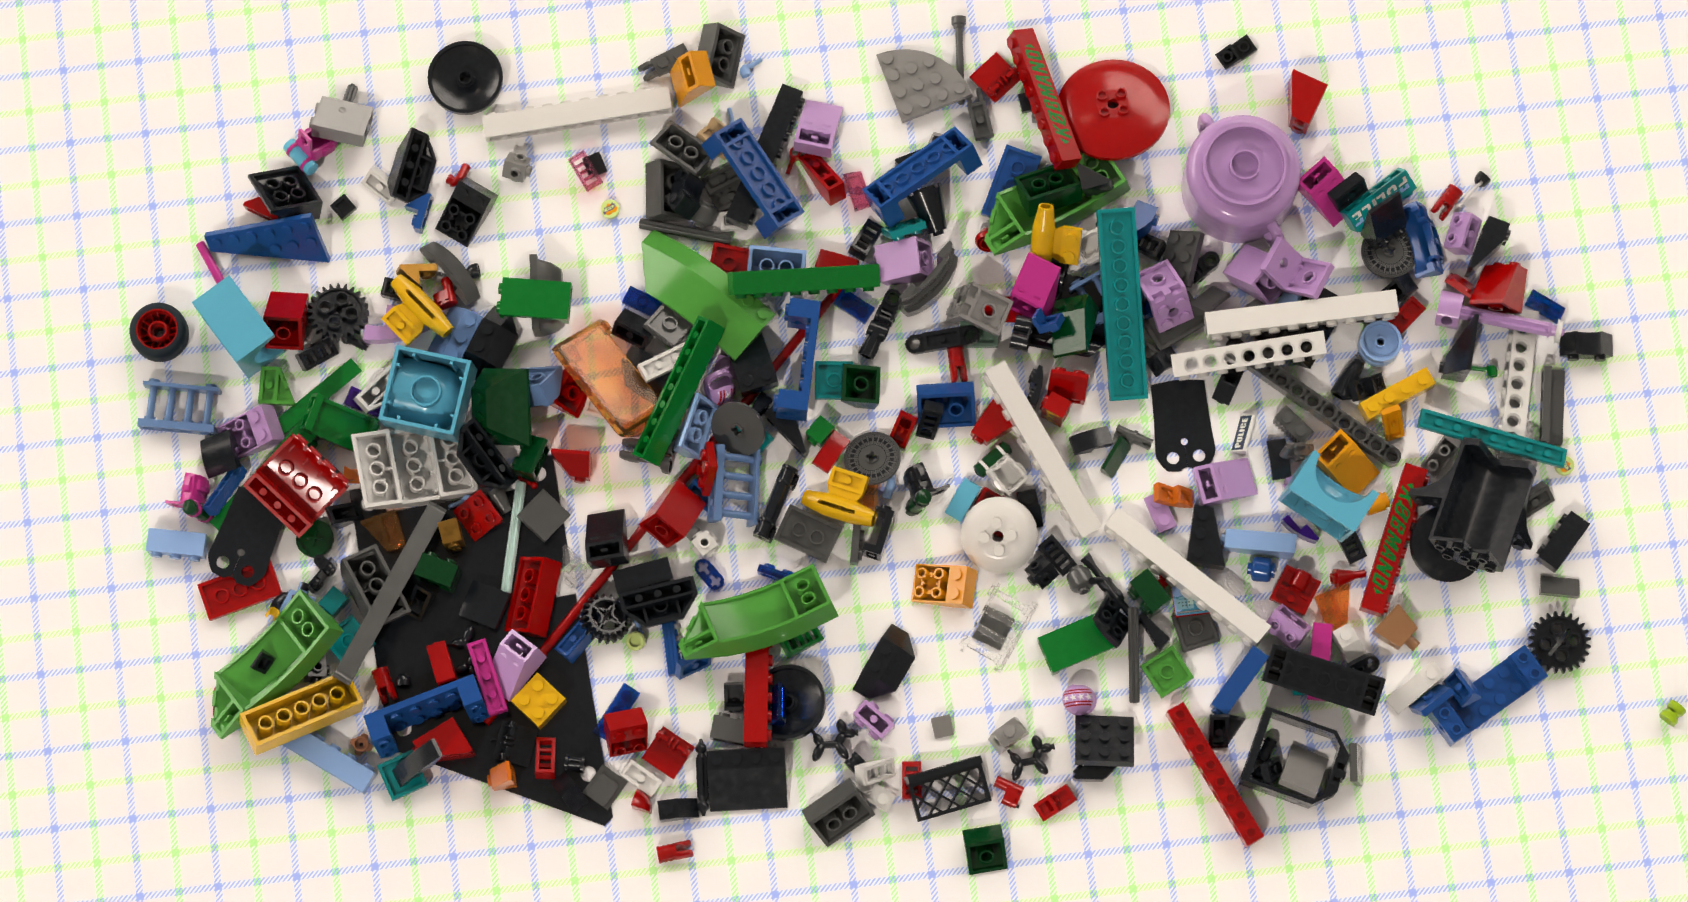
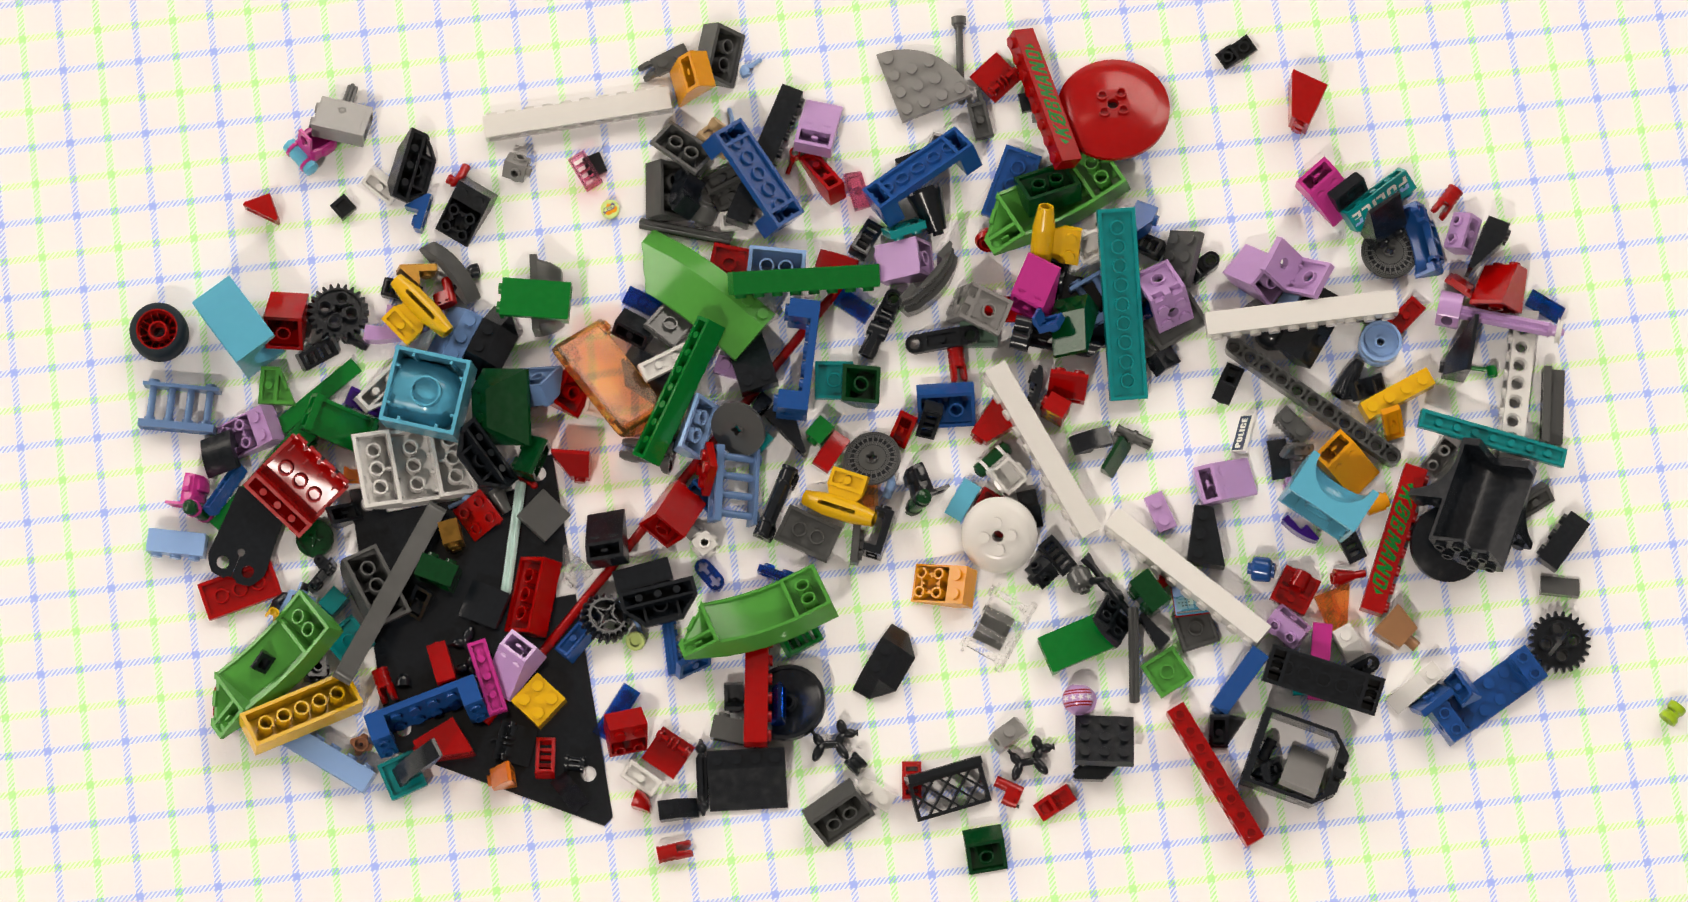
(209, 261): dark pink piece -> none
(283, 238): blue wing -> none
(287, 192): black slope -> none
(386, 529): clear orange wing -> none
(465, 77): black dish -> none
(605, 787): dark grey piece -> none
(720, 390): lavender helmet -> none
(863, 771): white slope -> none
(870, 717): lavender brick -> none
(942, 726): light grey slope -> none
(1093, 182): black slope -> none
(1173, 496): orange slope -> none
(1180, 360): white brick -> none
(1181, 413): black piece -> none
(1208, 300): dark grey slope -> none
(1240, 178): lavender piece -> none
(1259, 543): light blue slope -> none
(1355, 762): dark grey tile -> none
(1404, 287): black slope -> none
(1481, 180): hinge -> none
(1568, 467): yellowish green tile -> none
(1586, 345): black brick -> none

